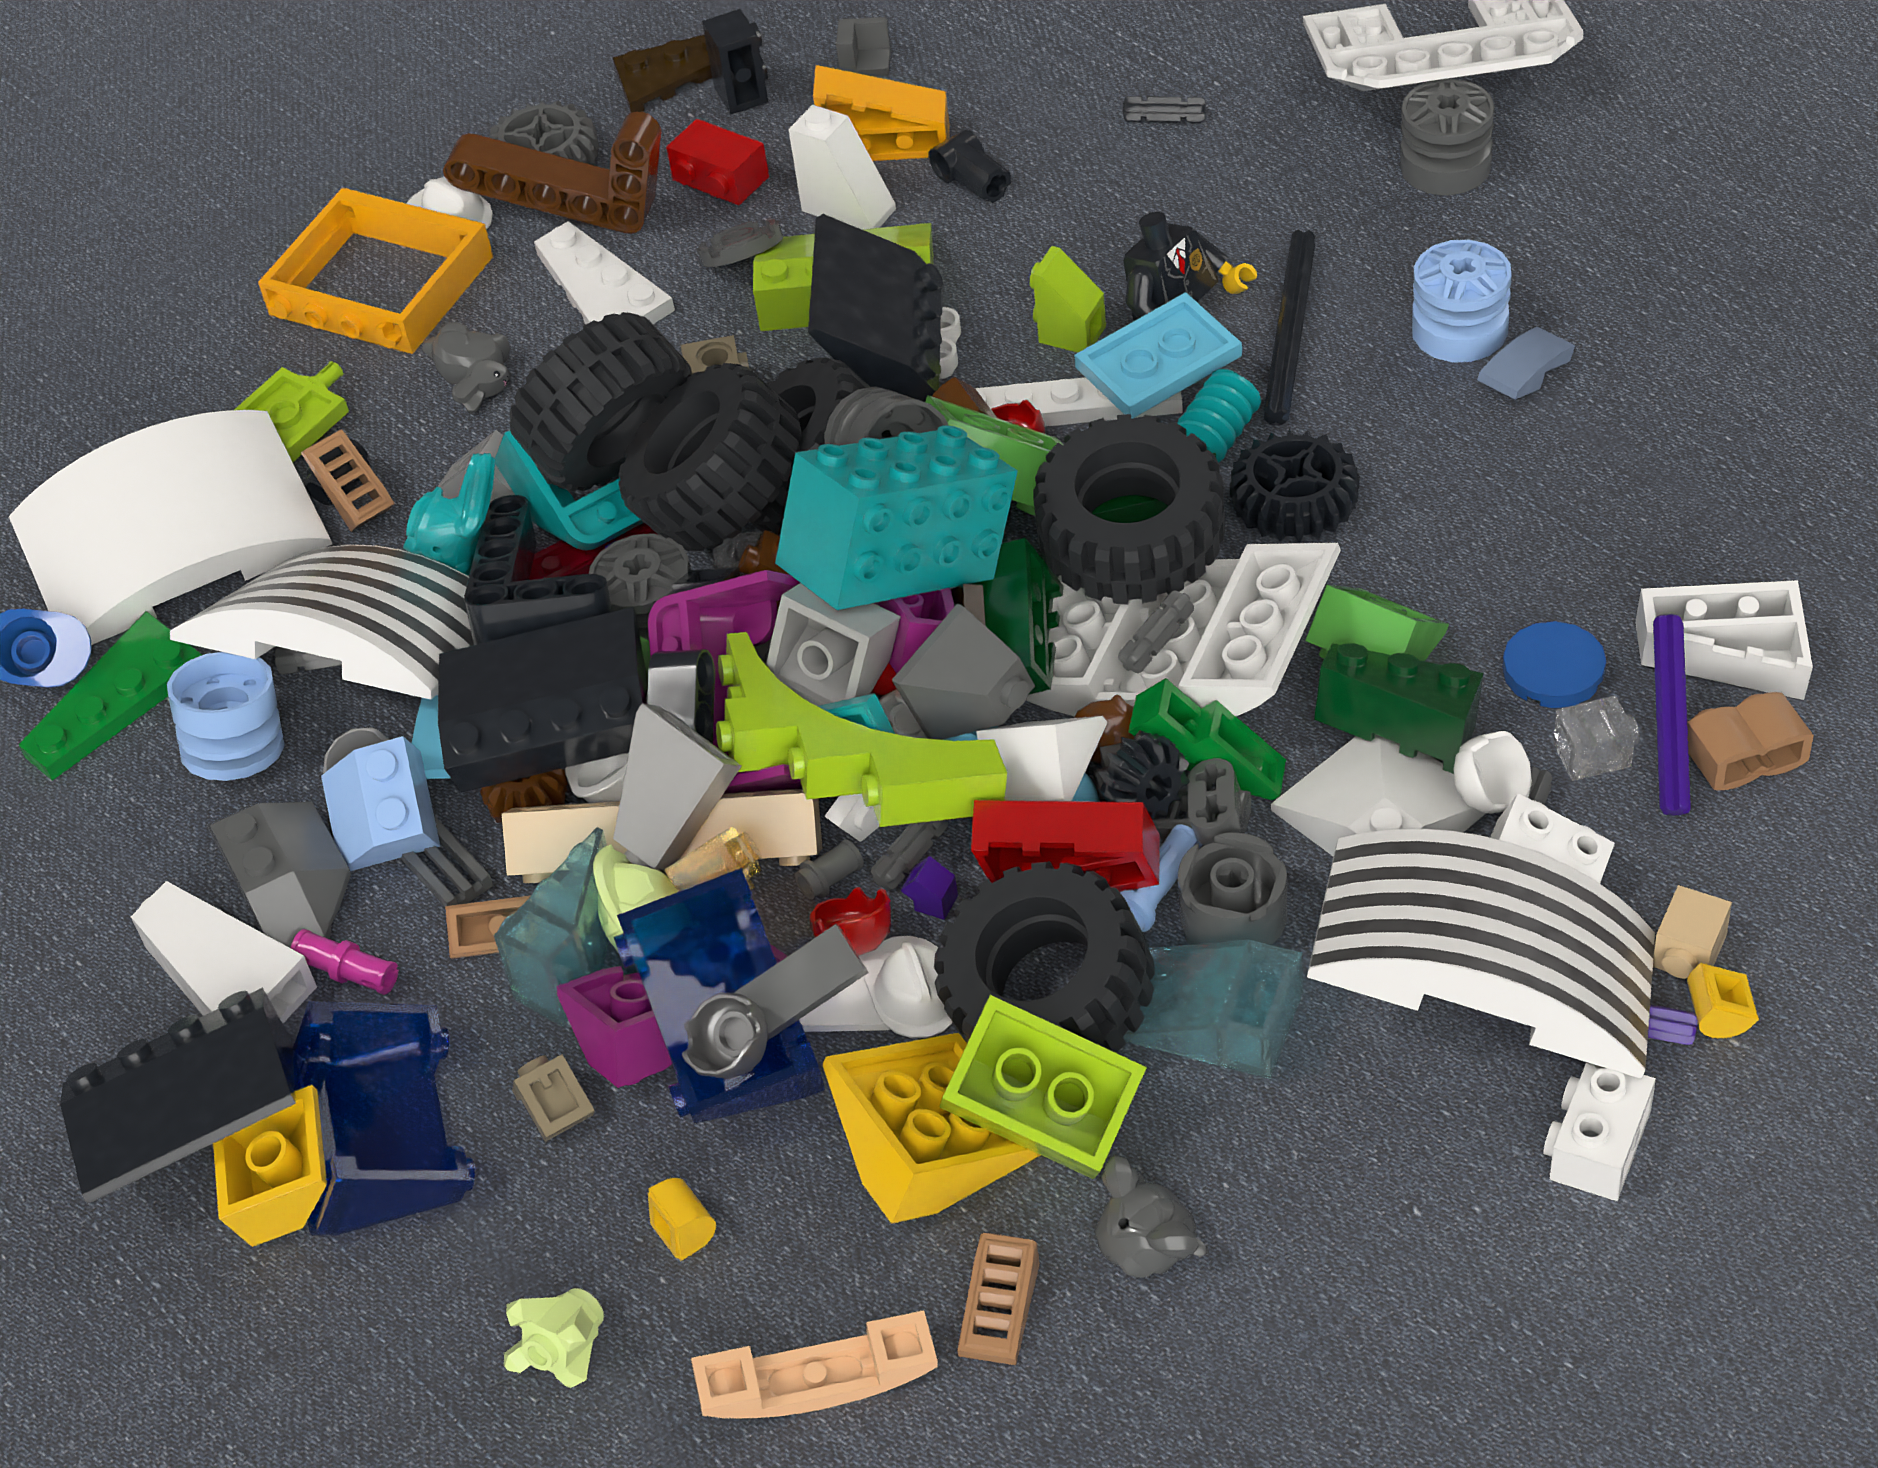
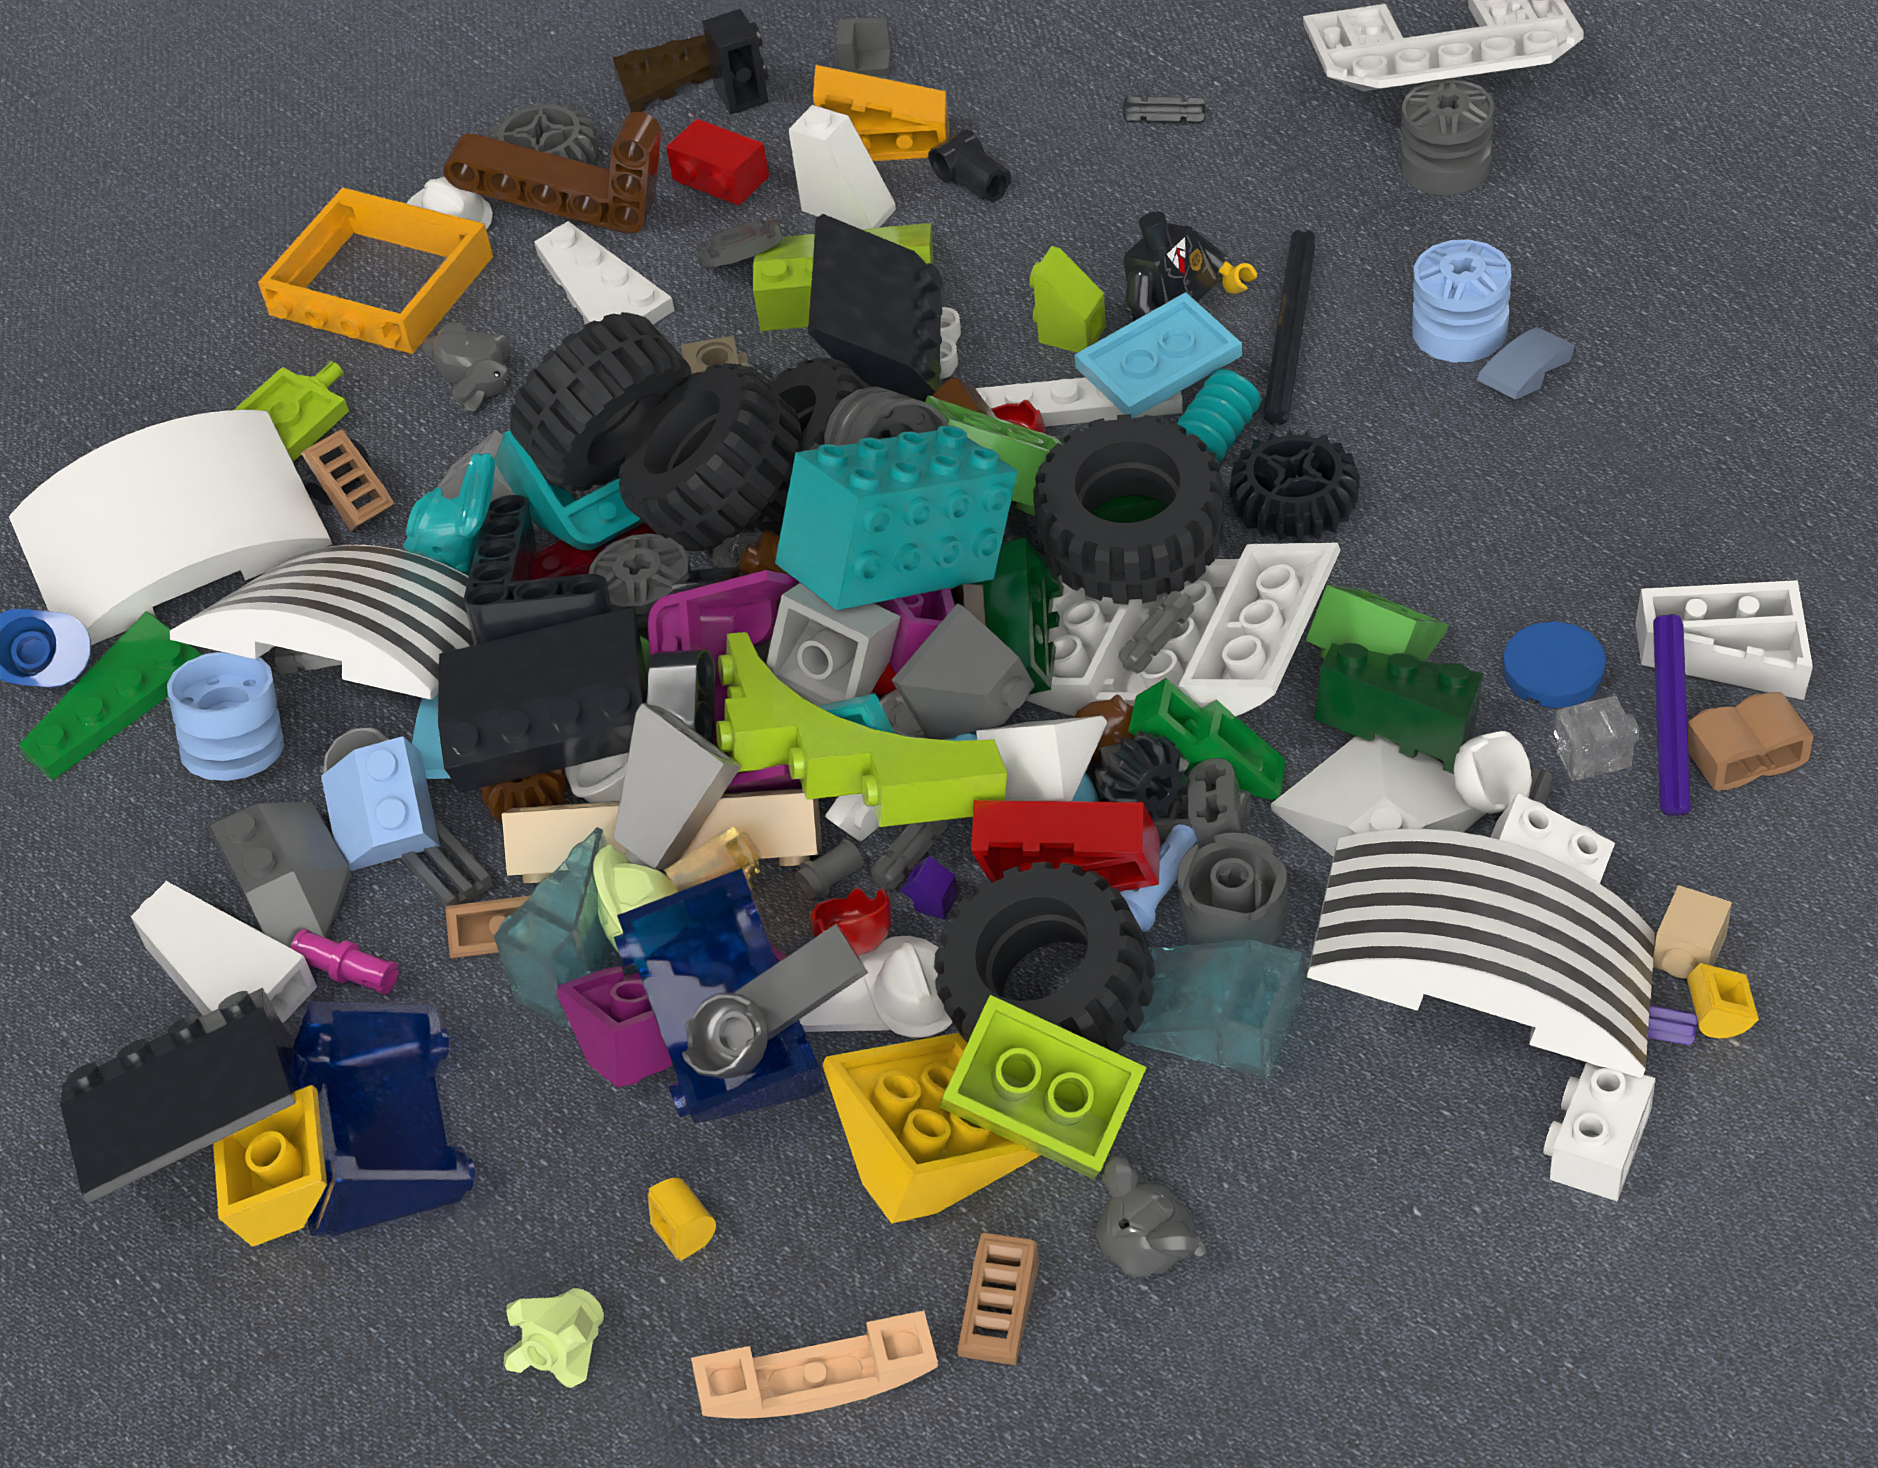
(551, 1095): dark tan bracket -> none

